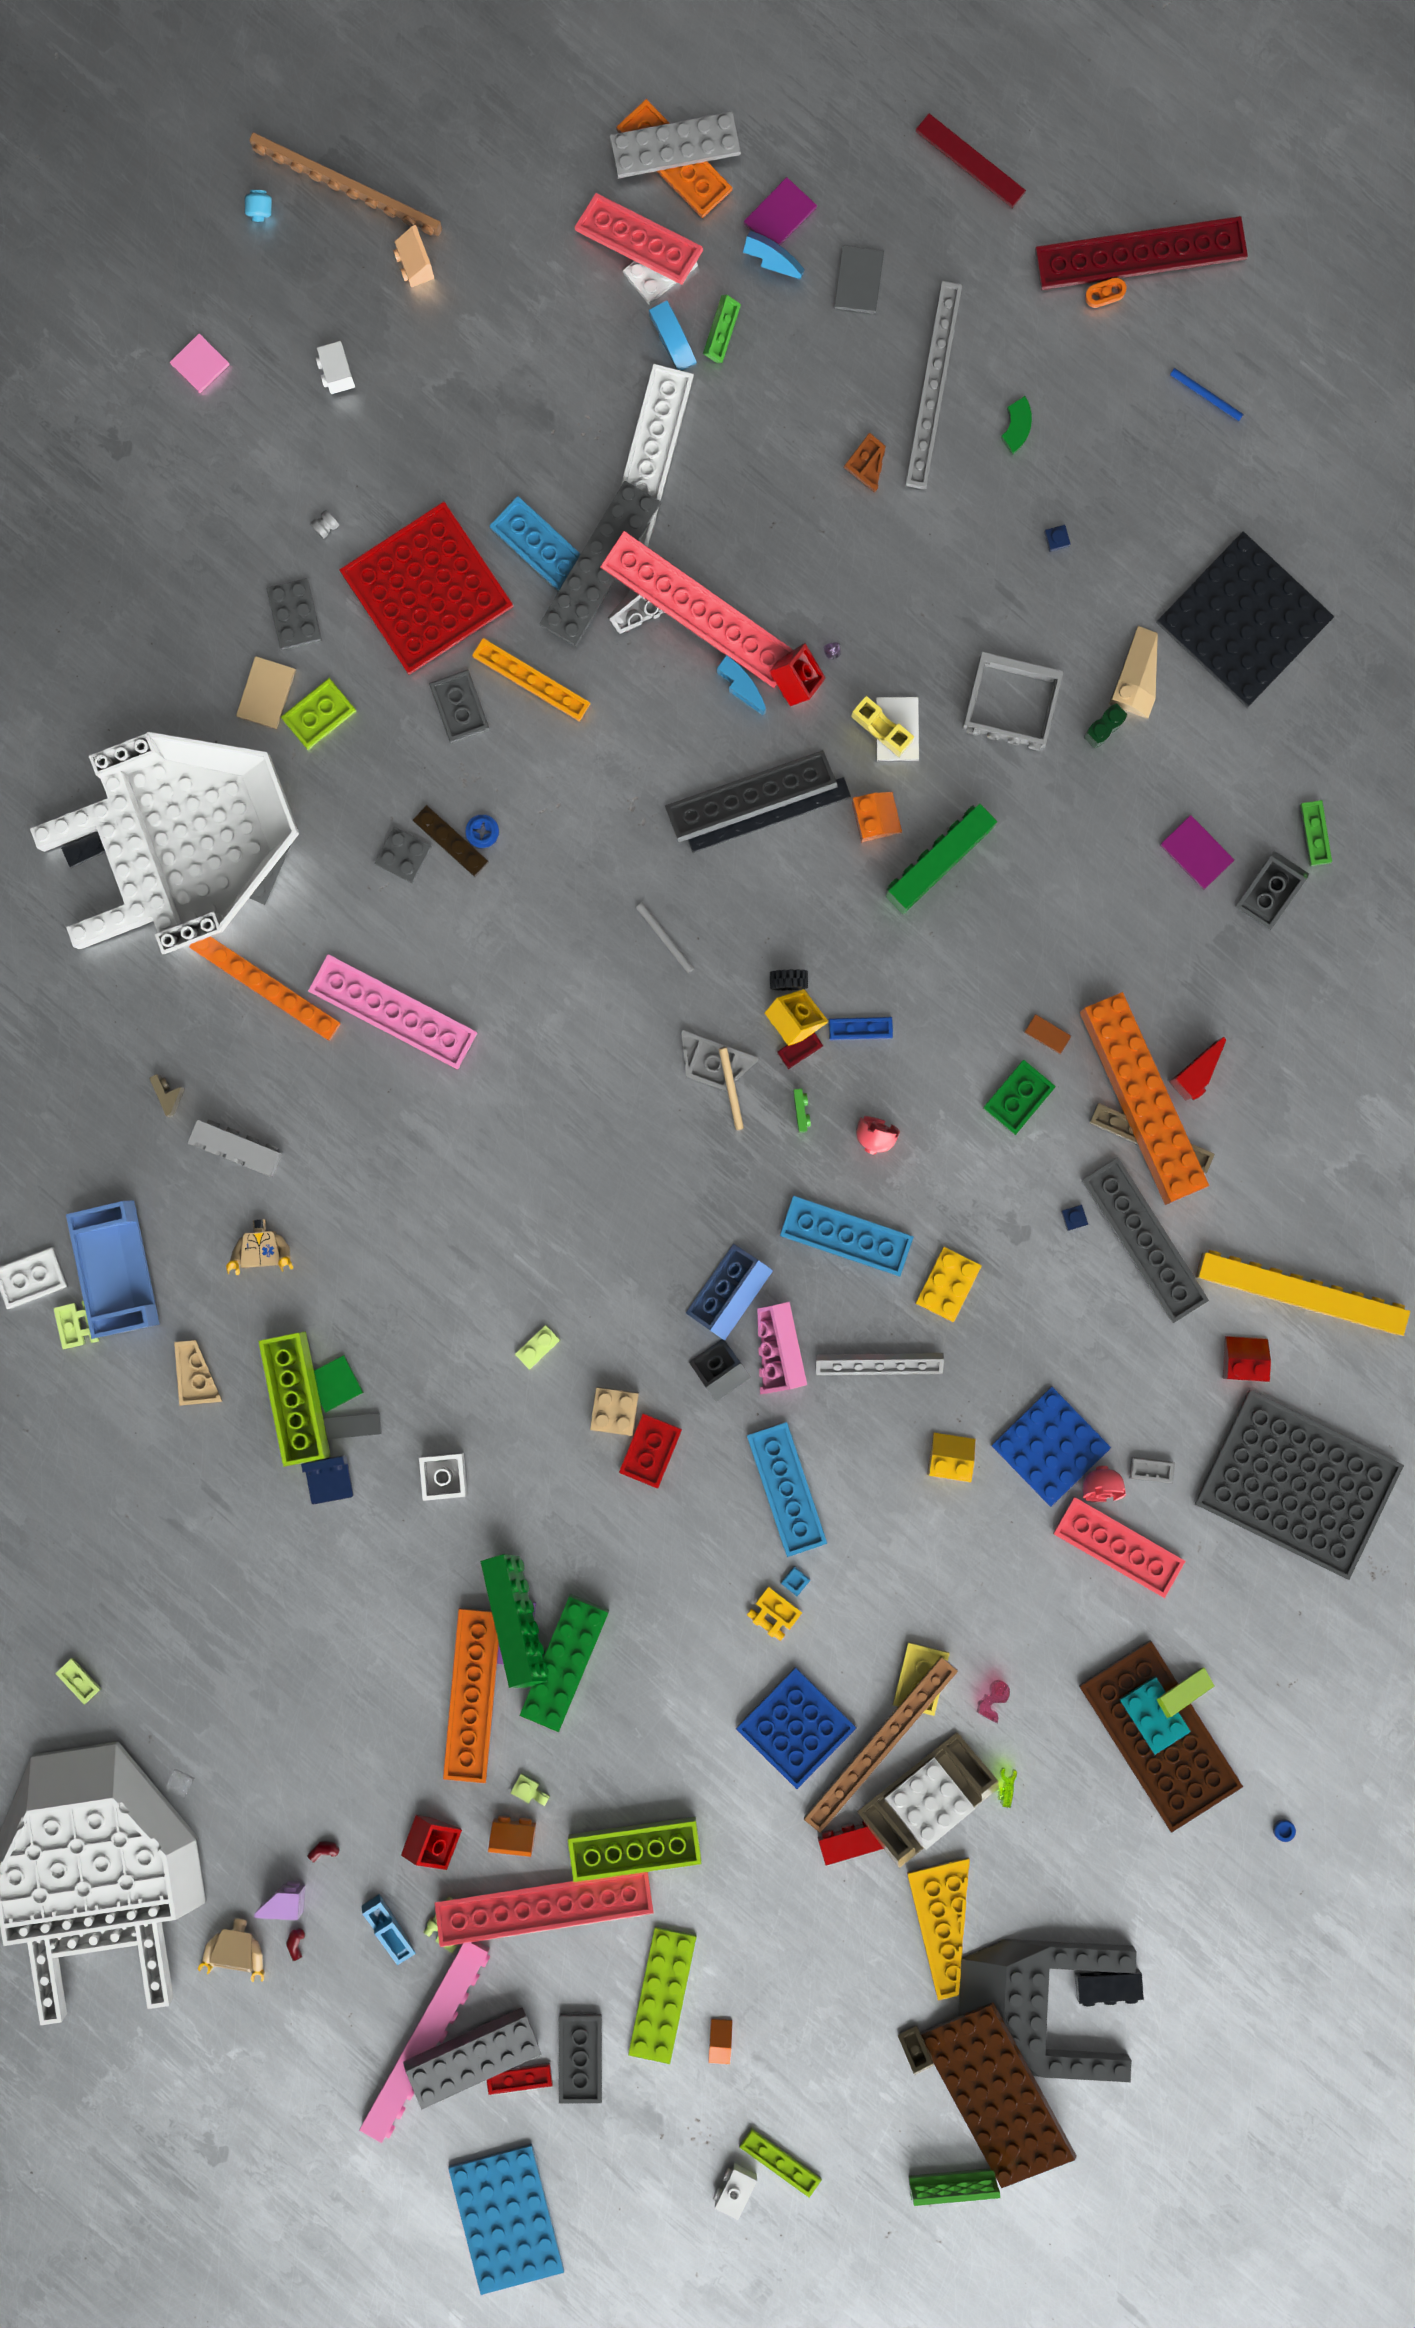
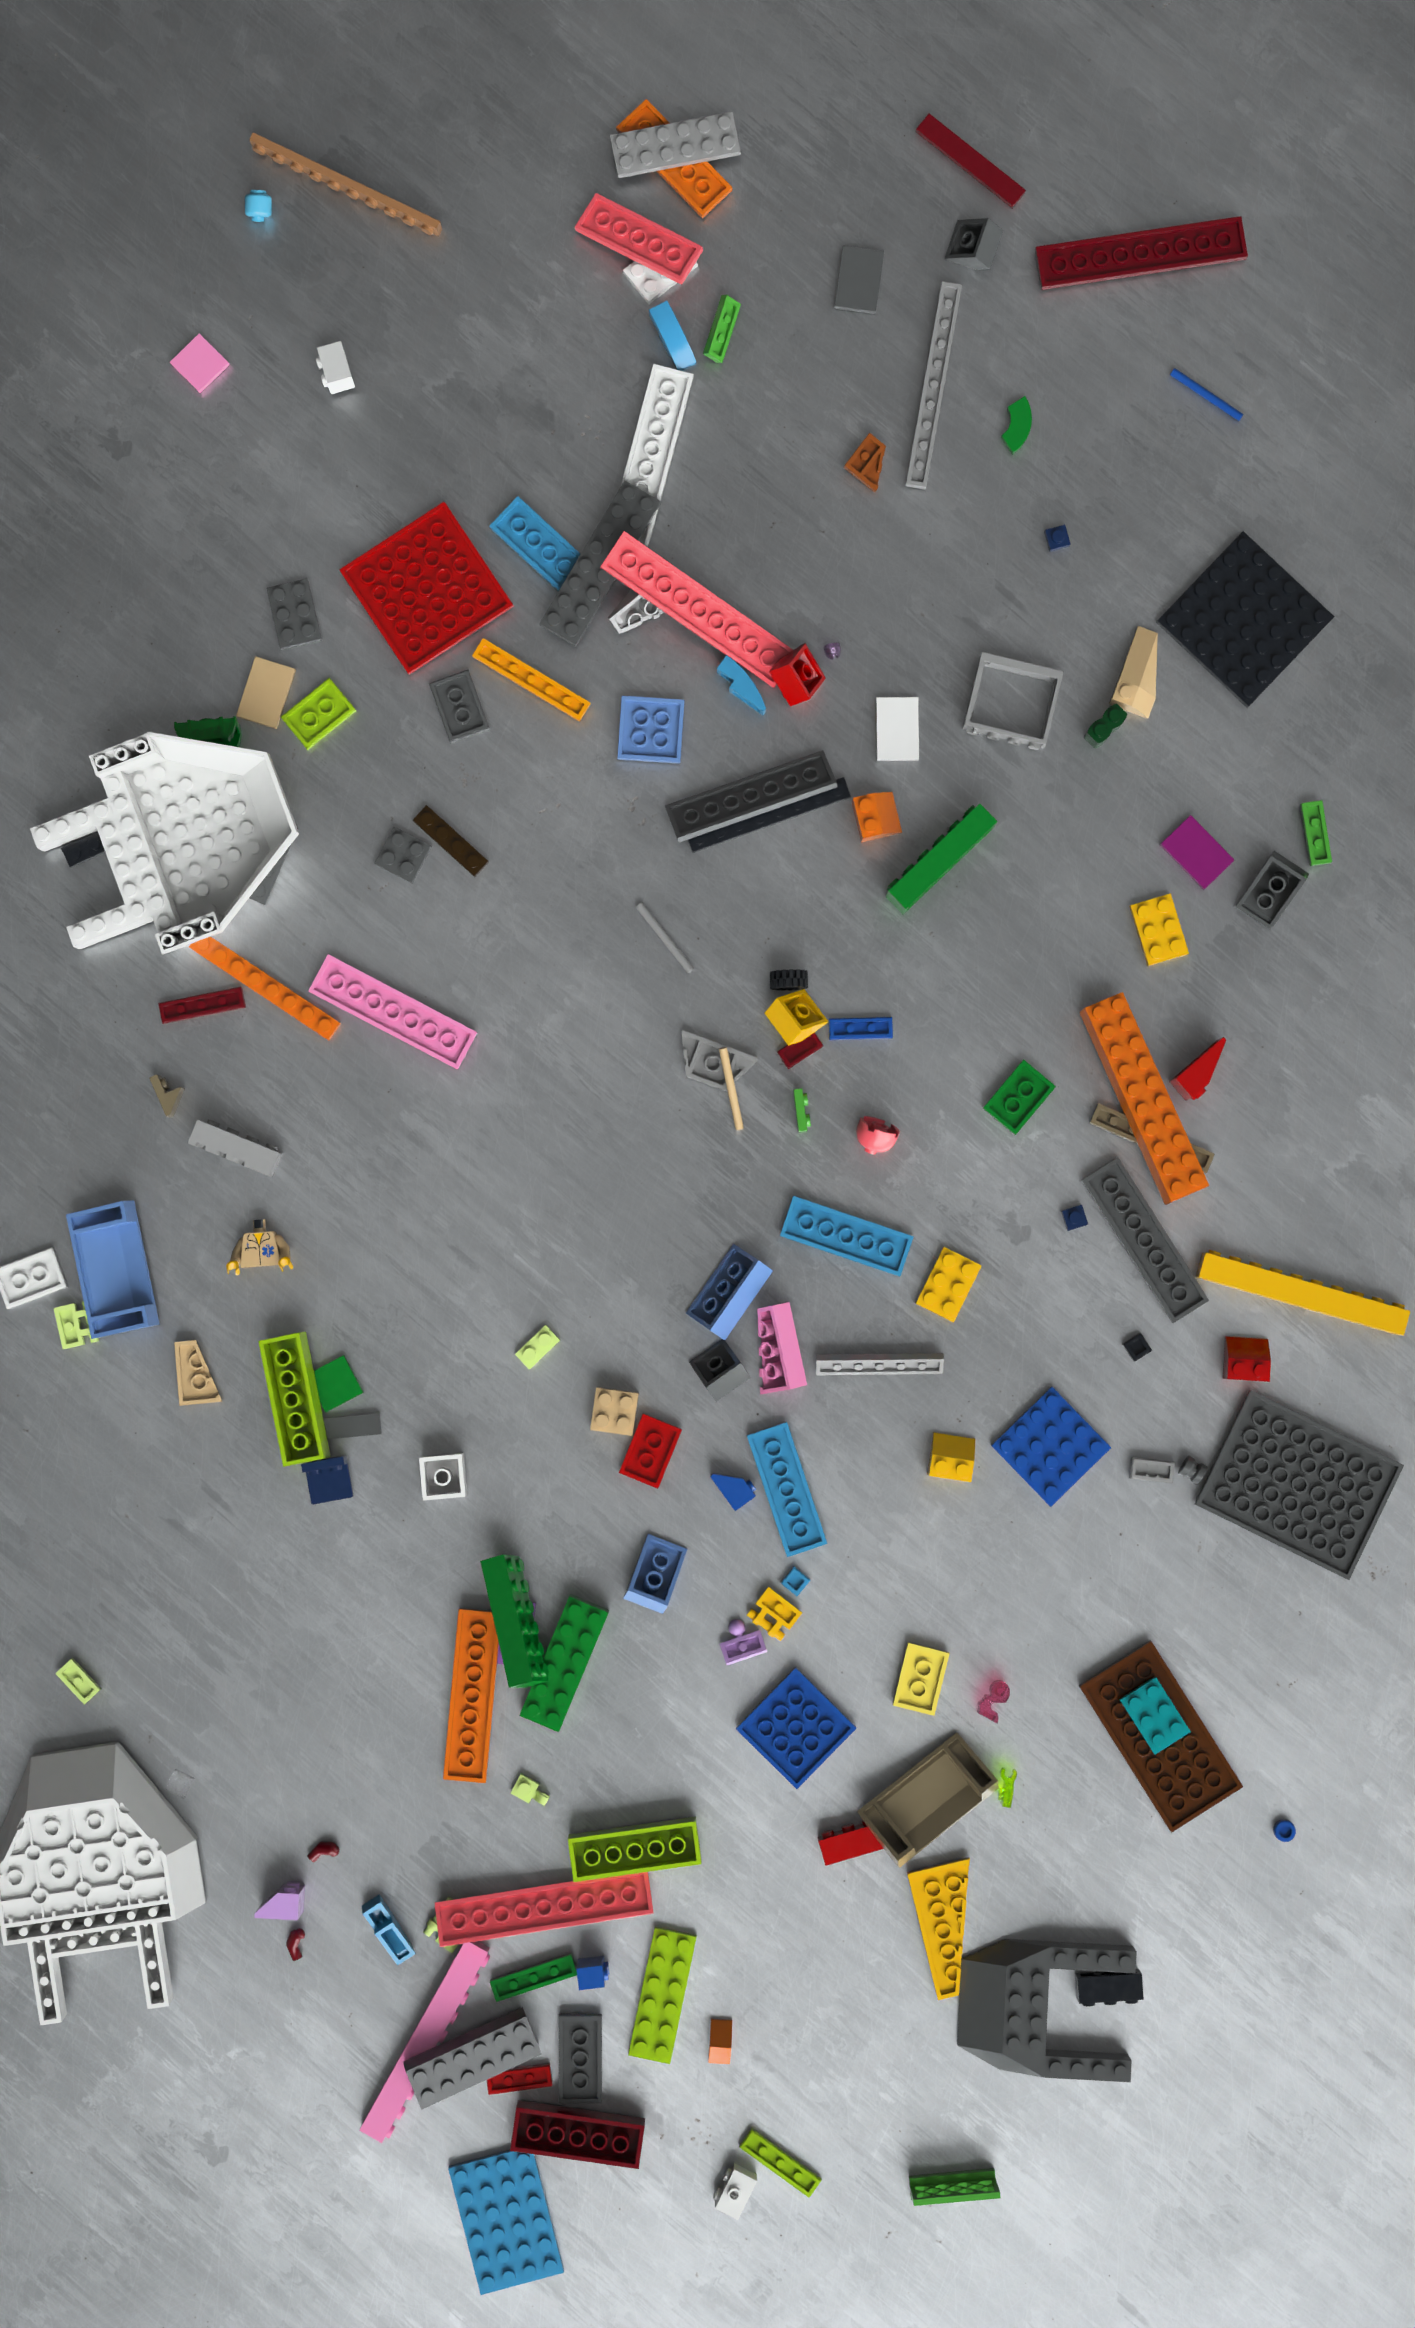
(202, 1005): none -> dark red tile
(217, 730): none -> green piece
(234, 1951): tan torso -> none
(324, 524): light grey wheel -> none
(413, 257): light nougat slope -> none
(431, 1843): red slope -> none
(475, 824): blue gear -> none
(512, 1836): orange slope -> none
(533, 1977): none -> green plate
(577, 2134): none -> dark red brick
(592, 1972): none -> blue brick
(651, 729): none -> medium blue plate
(655, 1574): none -> medium blue slope
(734, 1489): none -> blue slope
(743, 1645): none -> lavender plate
(773, 255): dark azure slope -> none
(781, 212): magenta tile -> none
(874, 721): light yellow arch -> none
(880, 1744): medium nougat plate -> none
(916, 2050): dark tan slope -> none
(929, 1803): white plate -> none
(974, 243): none -> dark grey slope
(998, 2095): reddish brown plate -> none
(1047, 1034): dark orange tile -> none
(1103, 1484): coral cylinder -> none
(1104, 292): orange plate -> none
(1119, 1547): coral plate -> none
(1137, 1347): none -> black tile
(1159, 929): none -> yellow plate
(1185, 1692): lime tile -> none
(1192, 1470): none -> dark grey wheel

